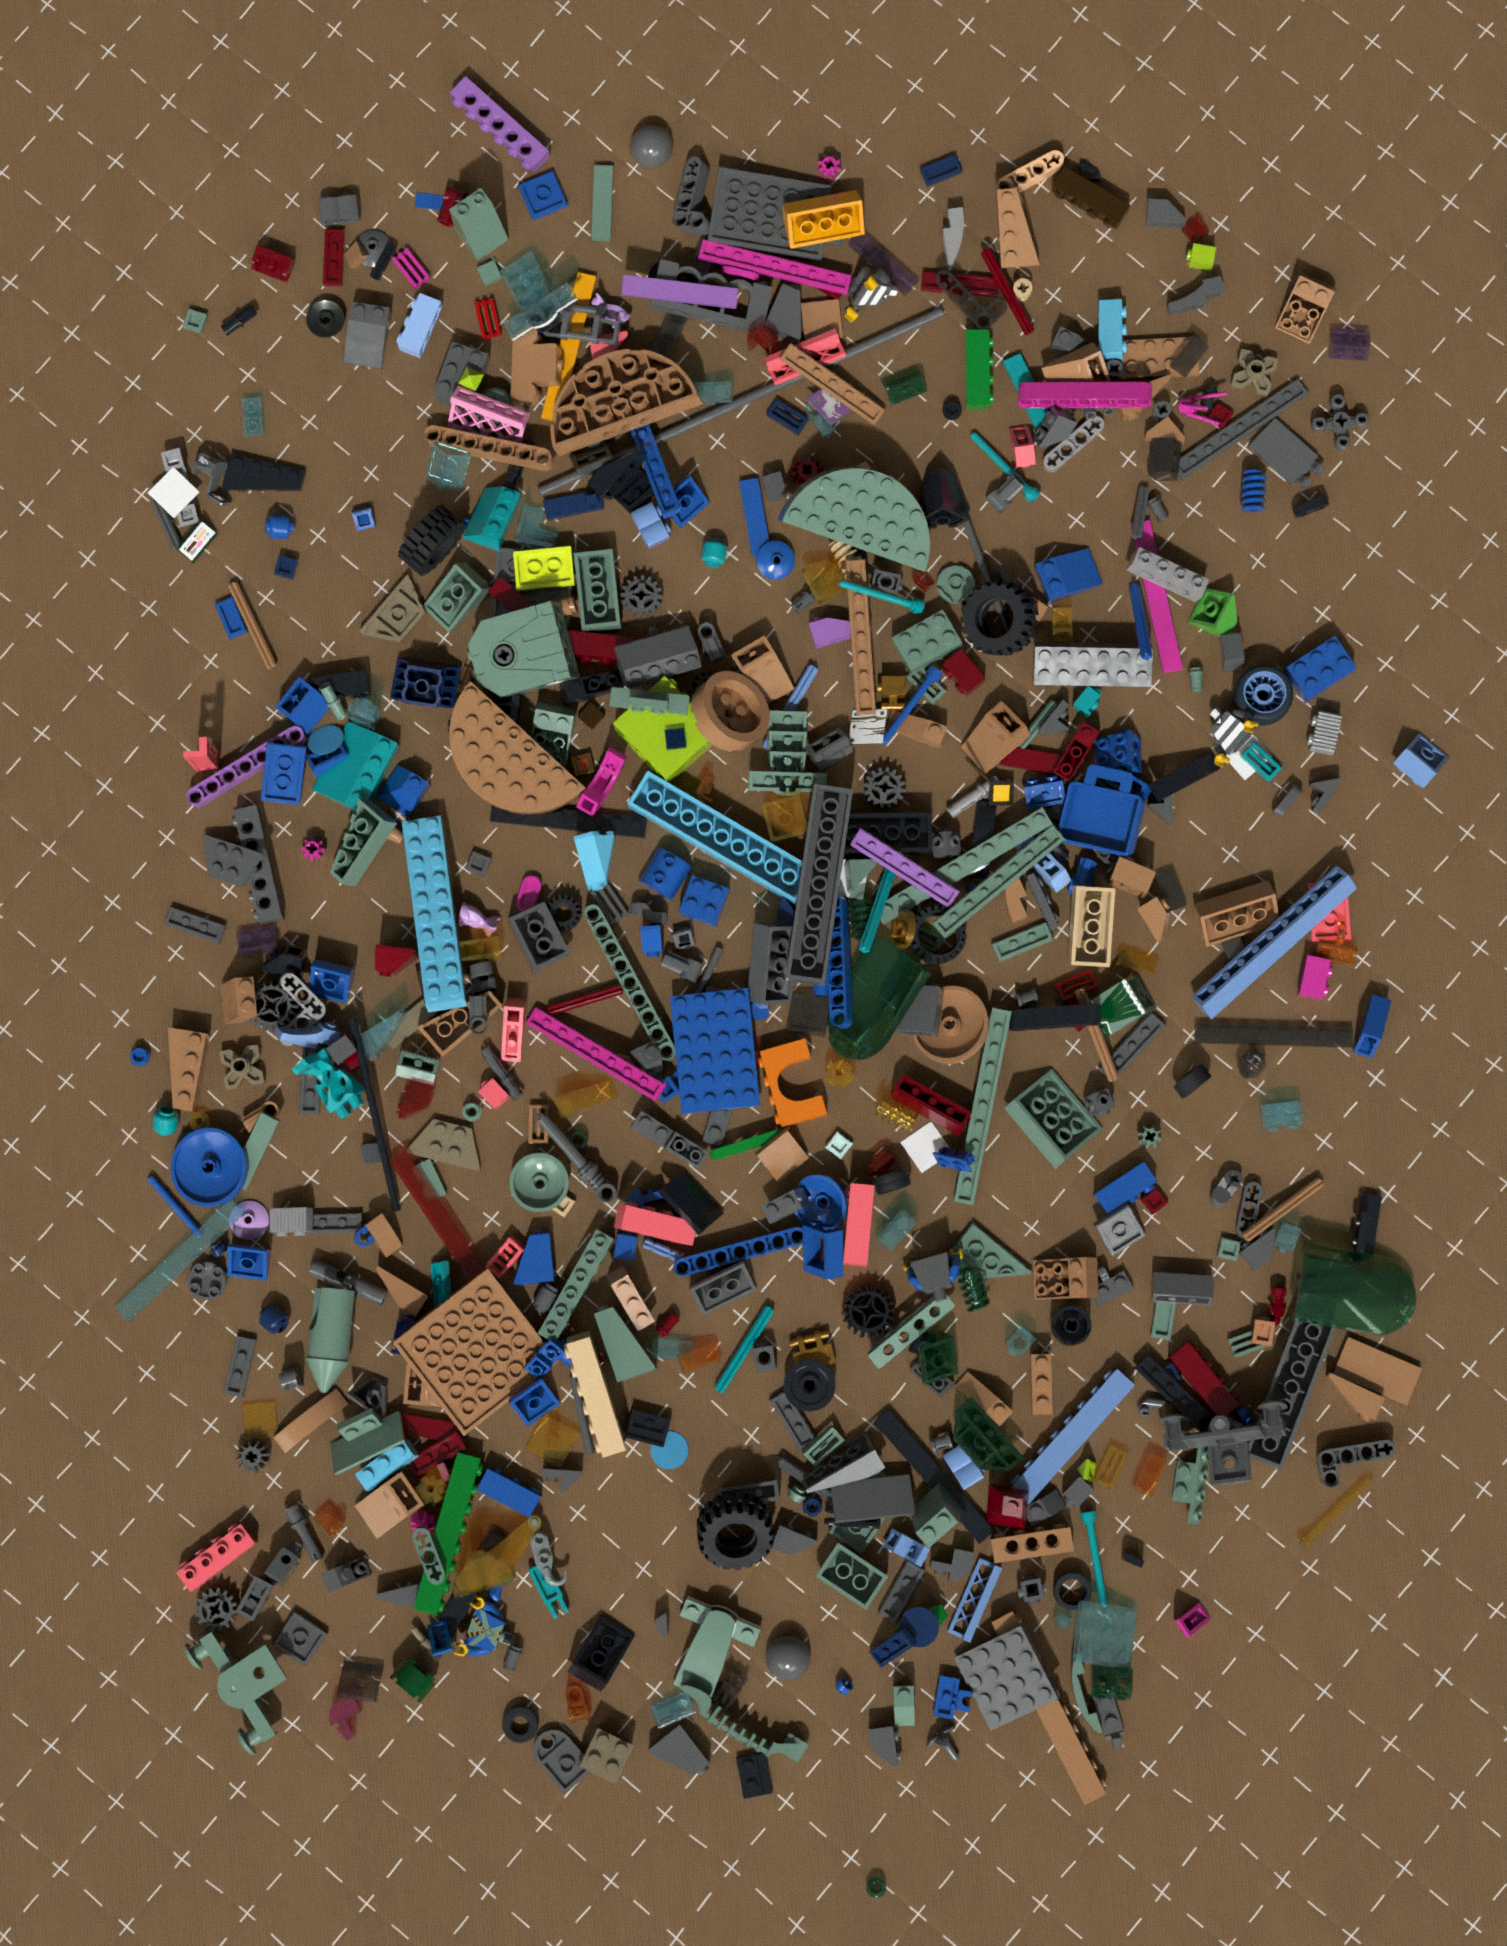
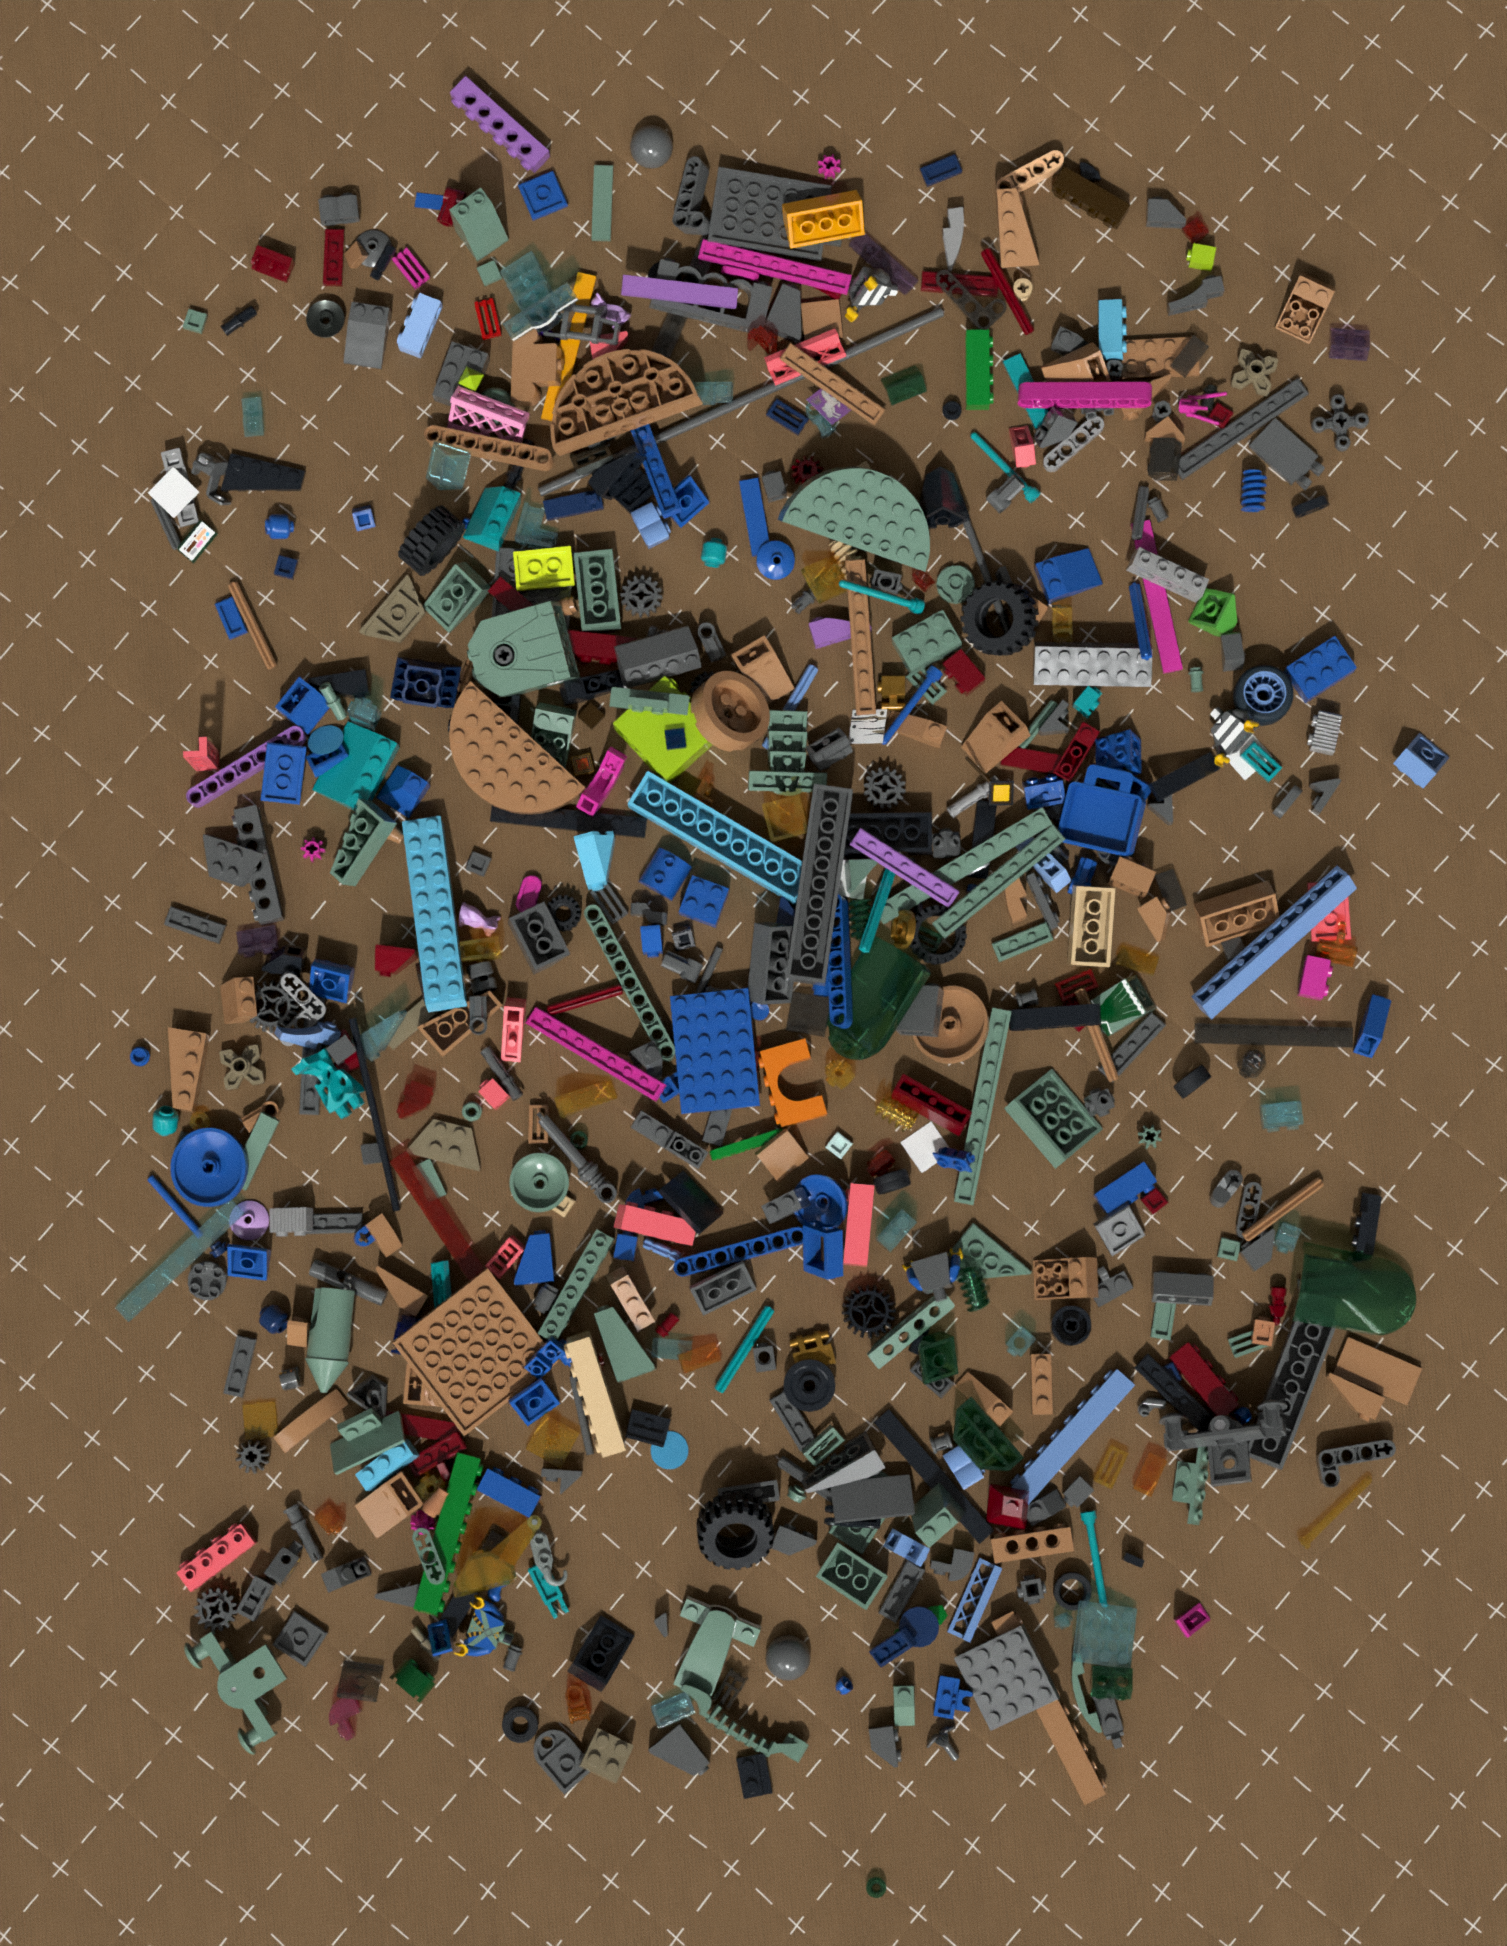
(298, 1332): none -> medium nougat slope
(417, 1067): sand green brick -> none
(435, 1502): none -> nougat cone
(817, 1506): dark blue plate -> none
(1087, 1470): lime slope -> none

